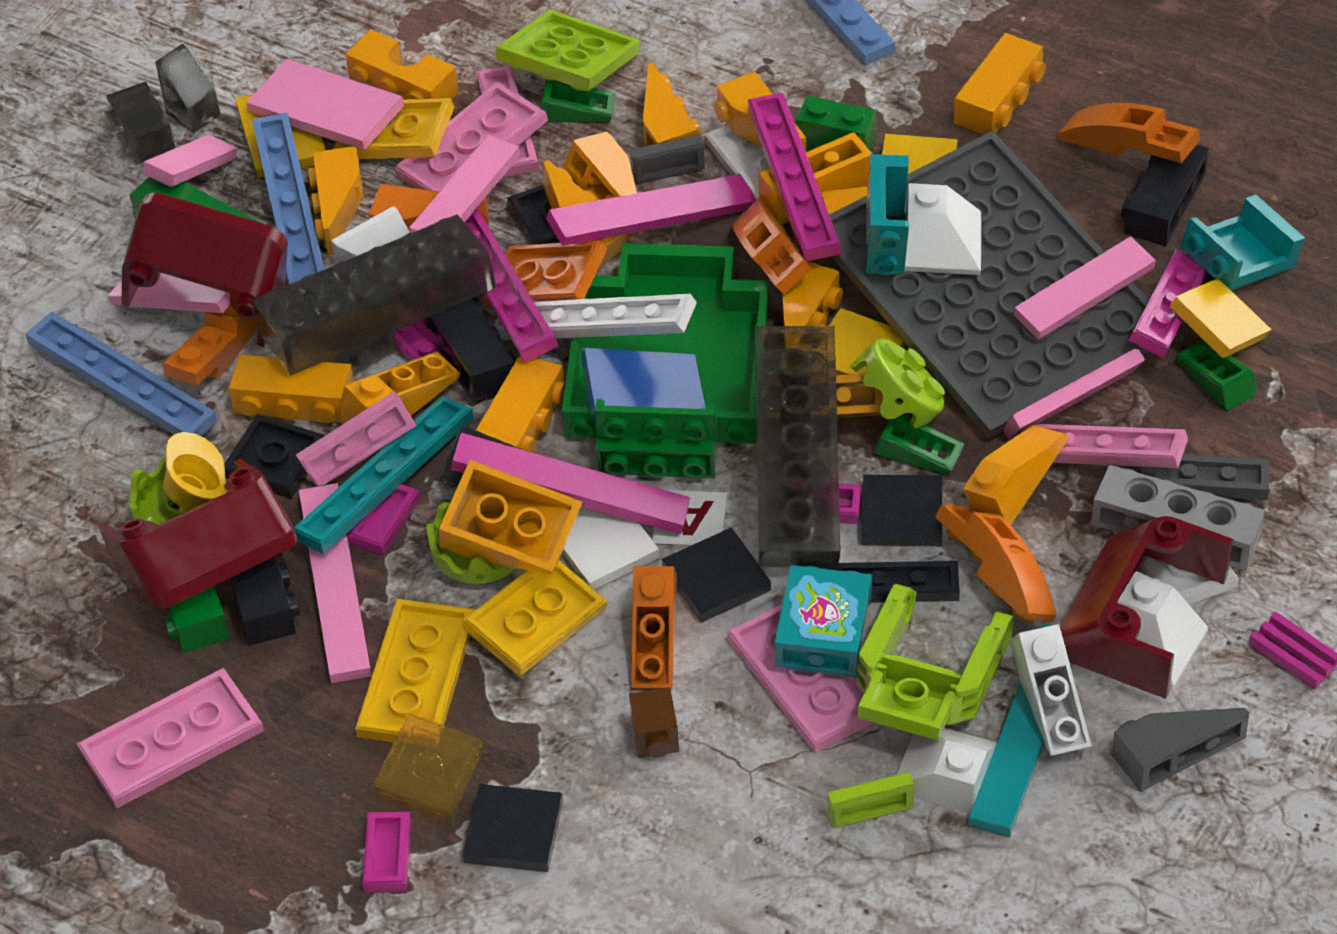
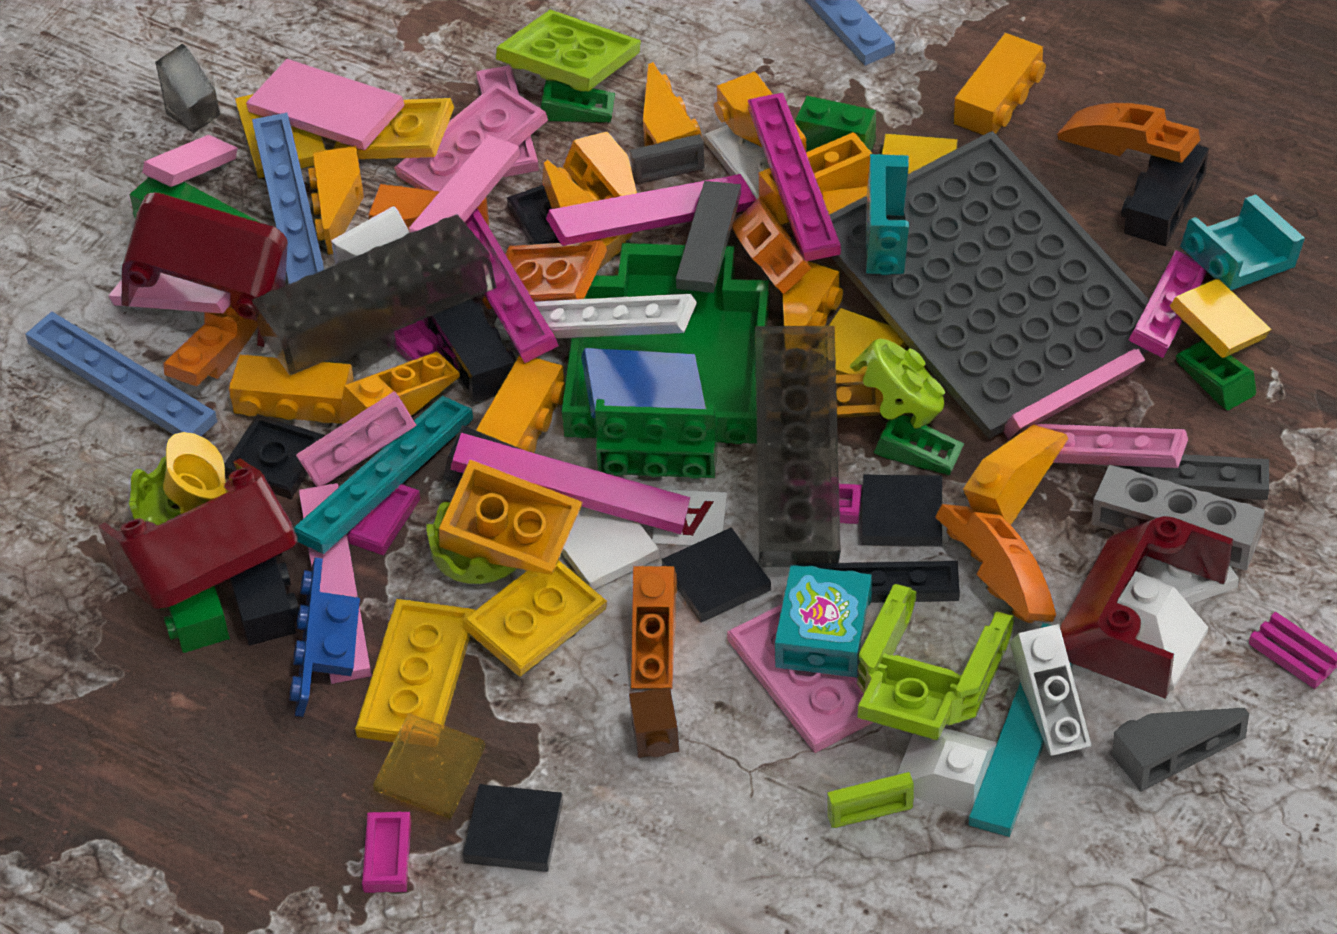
(139, 123): clear smoke brick -> none
(170, 737): bright pink tile -> none
(328, 635): none -> blue bracket
(378, 63): light orange arch -> none
(708, 236): none -> dark grey tile
(942, 231): white slope -> none
(1084, 287): bright pink tile -> none

